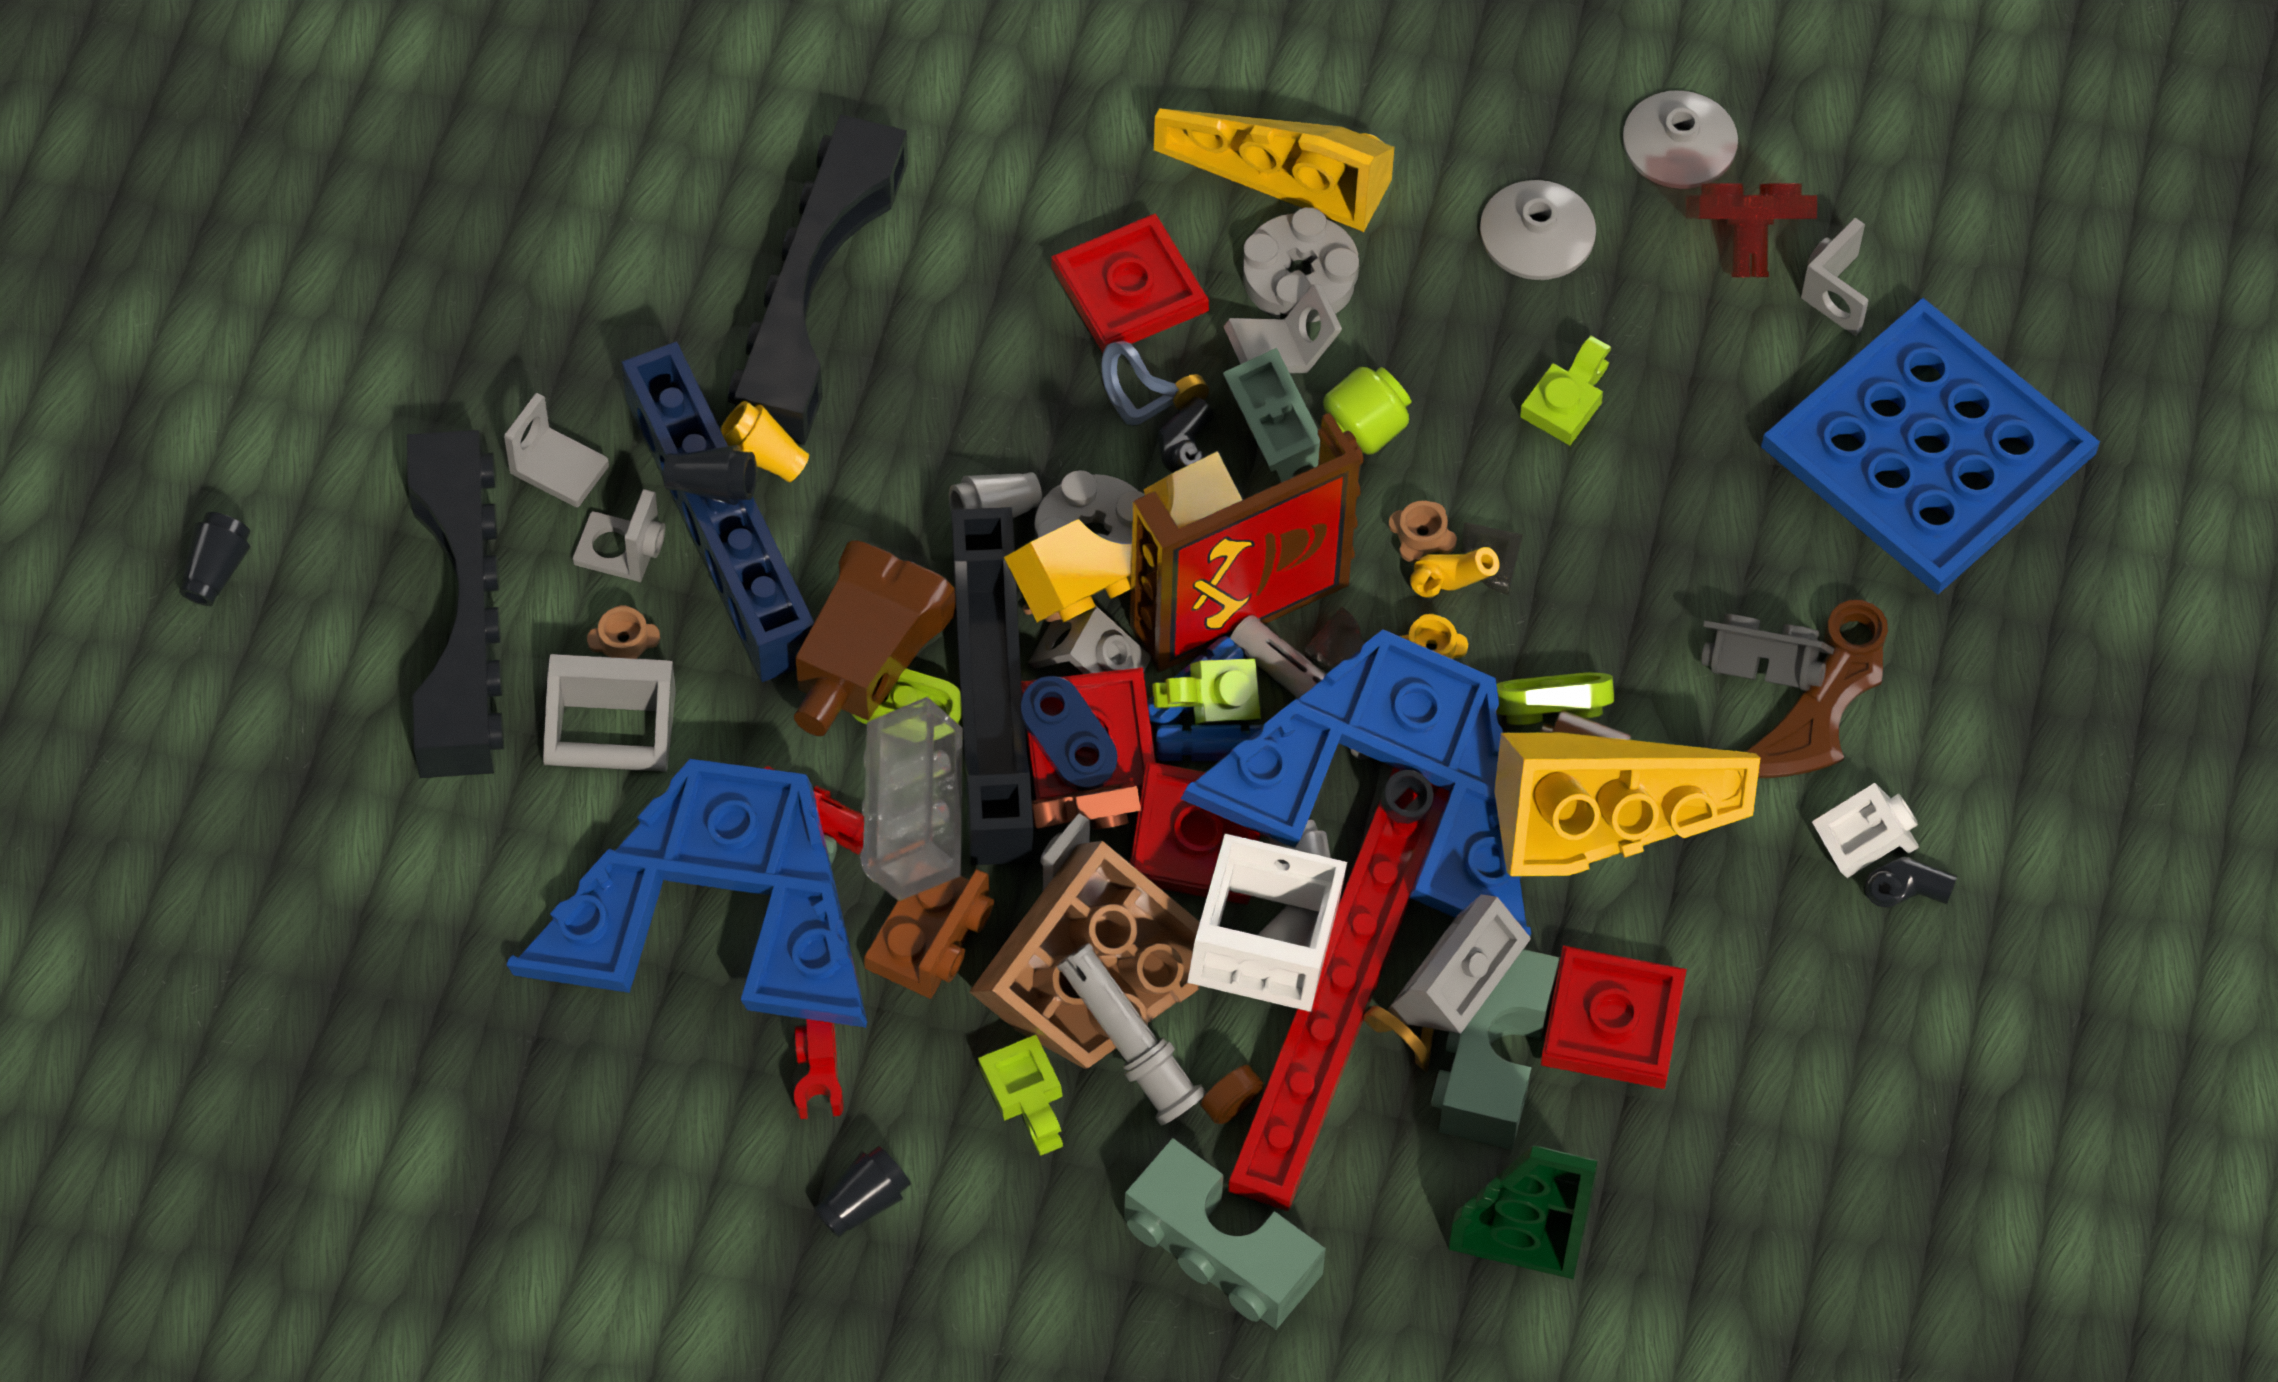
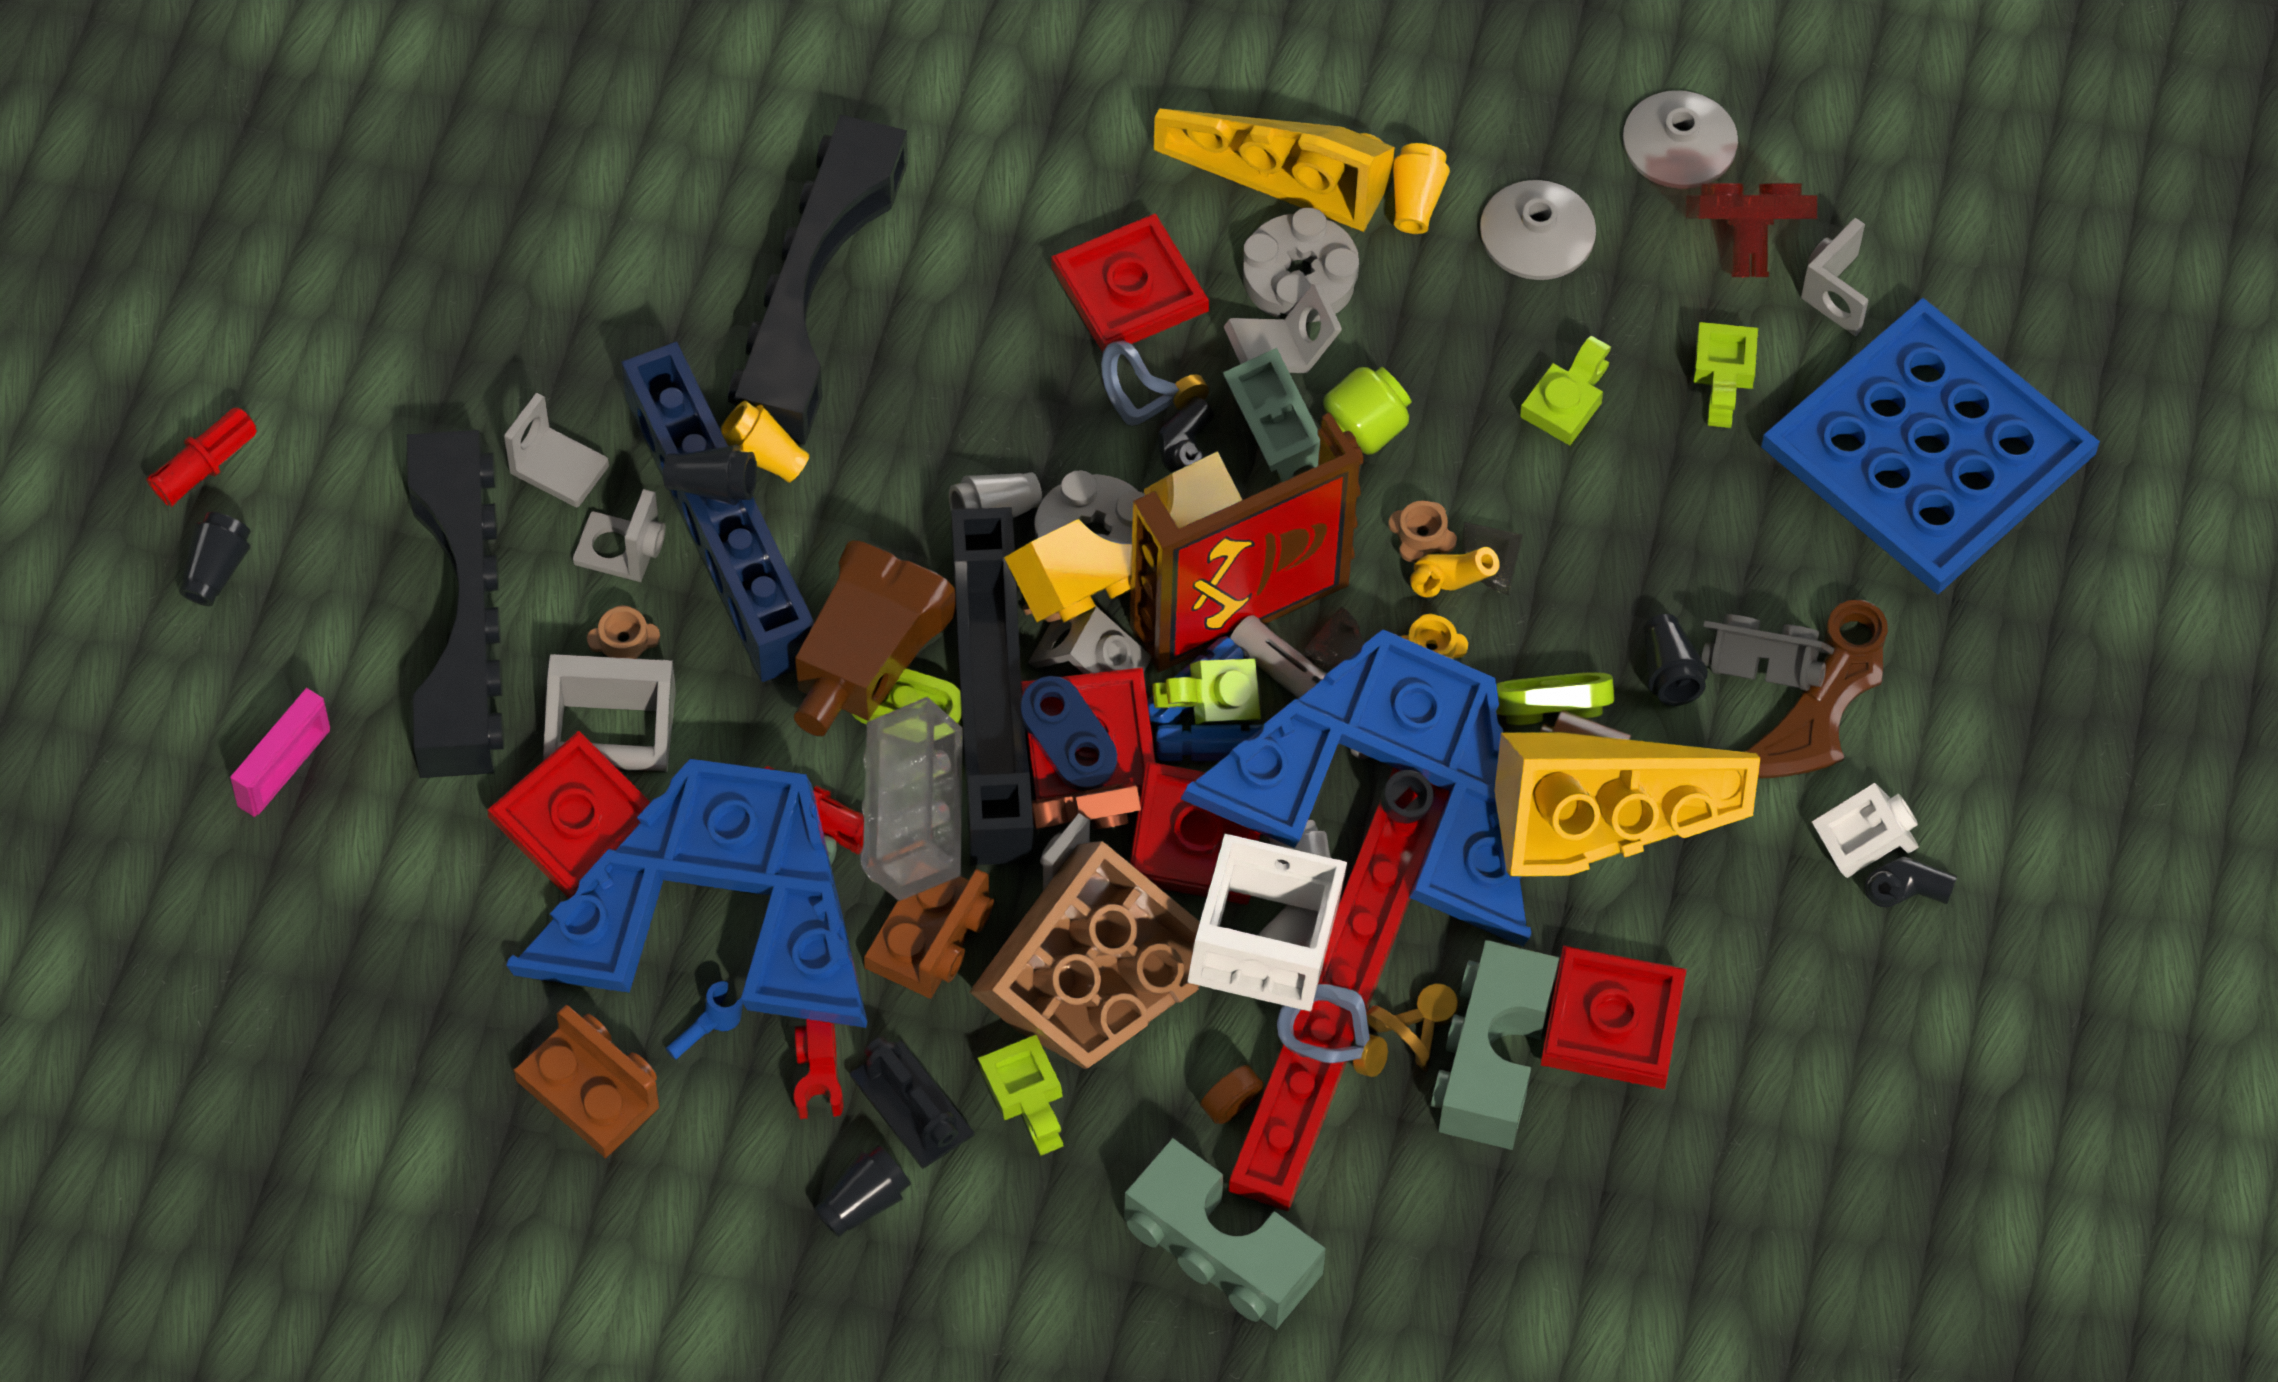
(202, 456): none -> red axle
(280, 753): none -> dark pink tile
(569, 812): none -> red plate
(590, 1082): none -> dark orange bracket
(713, 1018): none -> blue hand
(910, 1102): none -> black hinge
(1146, 1058): light grey pin -> none
(1369, 1052): none -> sand blue piece
(1418, 182): none -> yellow cone
(1462, 968): light grey tile -> none
(1530, 1213): dark green wedge -> none
(1672, 662): none -> black cone
(1725, 362): none -> lime plate

